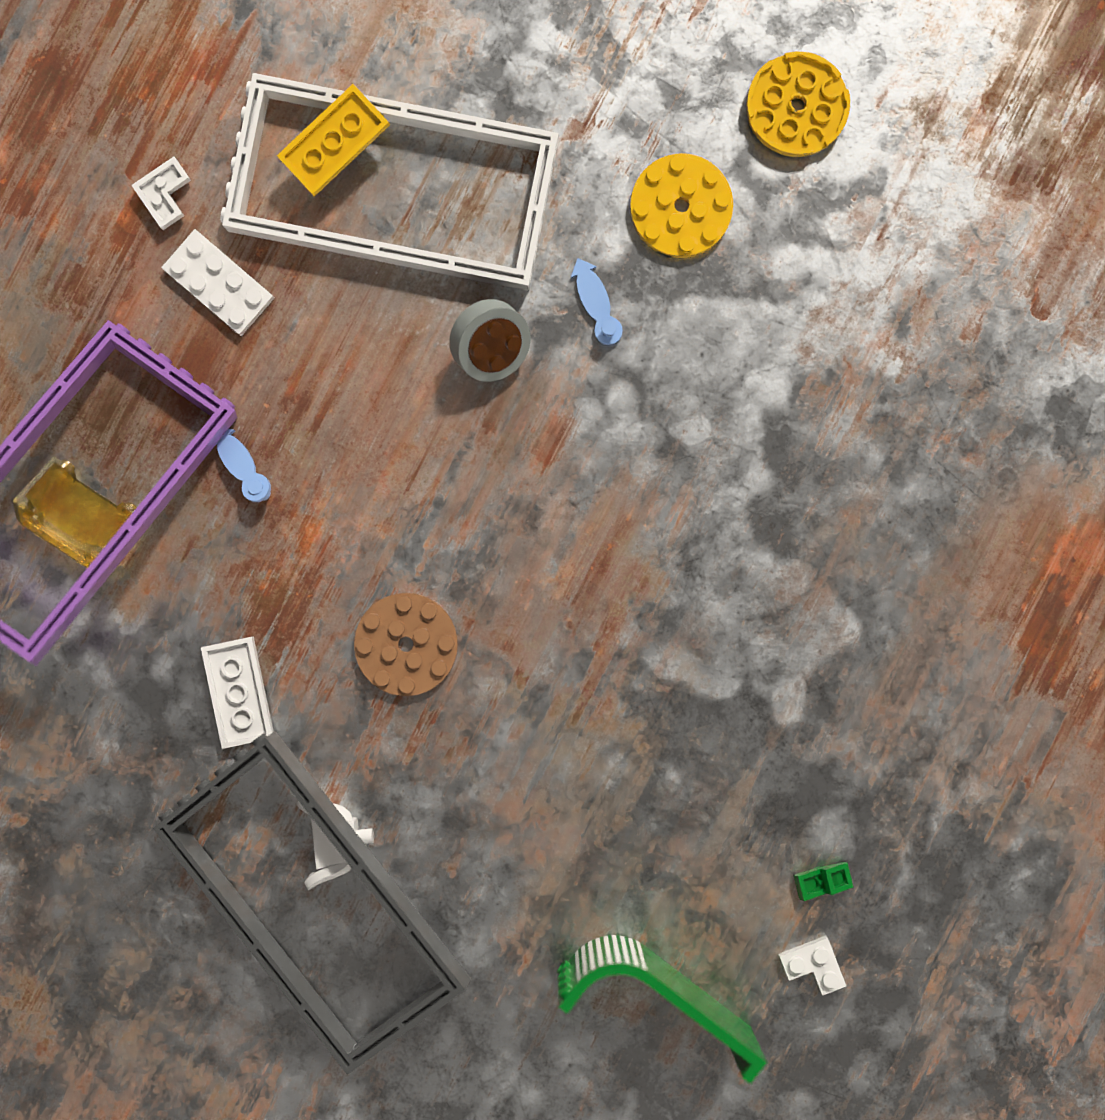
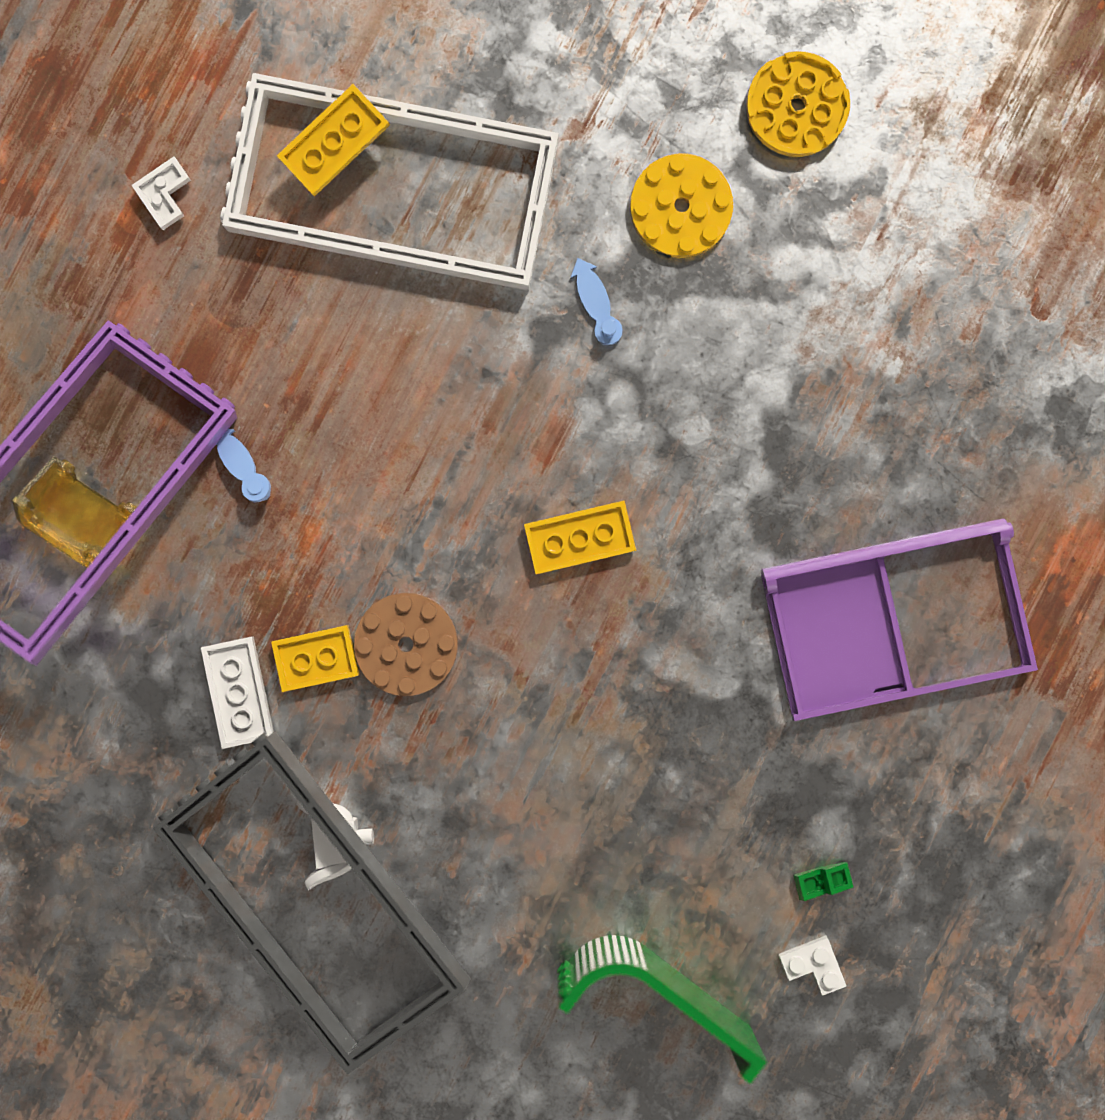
(218, 282): white plate -> none
(315, 658): none -> yellow plate
(490, 340): wheel -> none
(580, 537): none -> yellow plate
(842, 630): none -> medium lavender door

